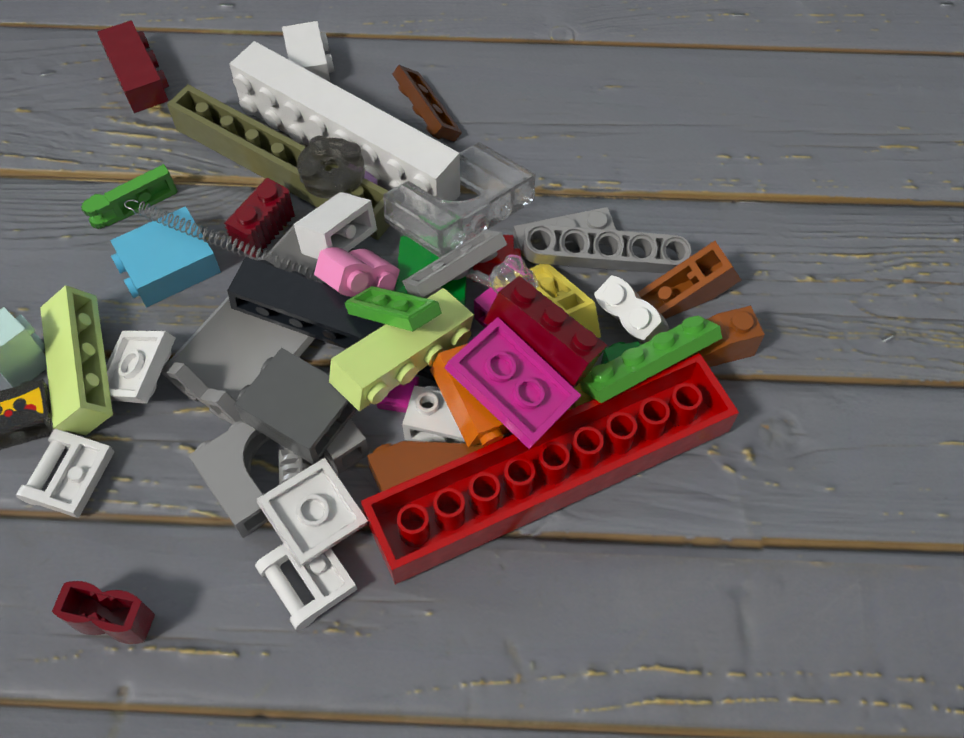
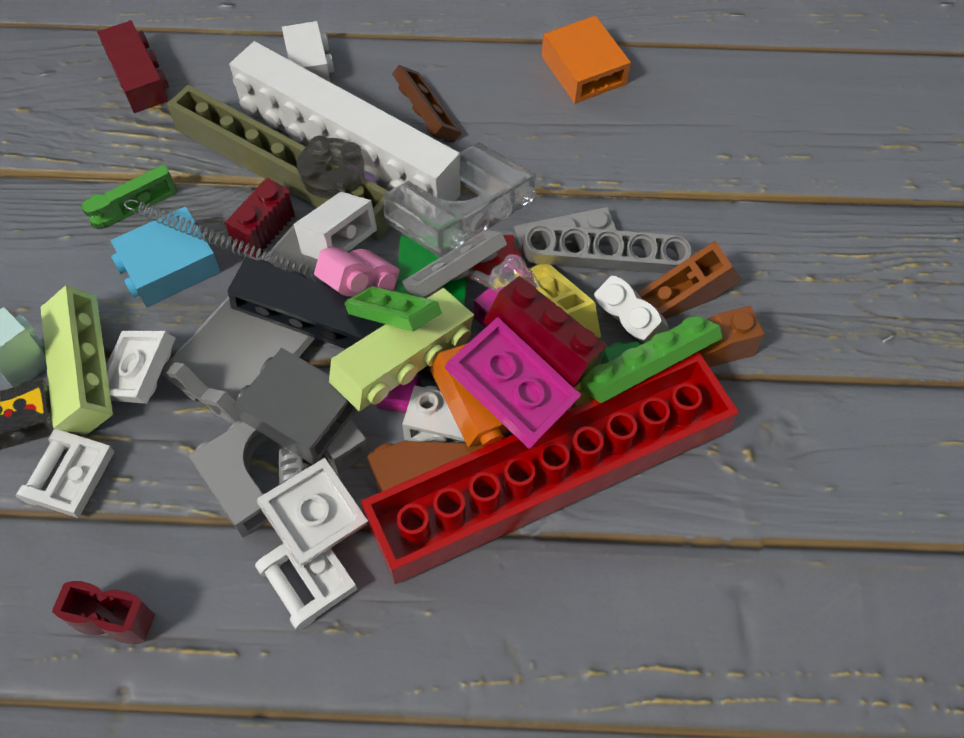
(585, 59): none -> orange brick

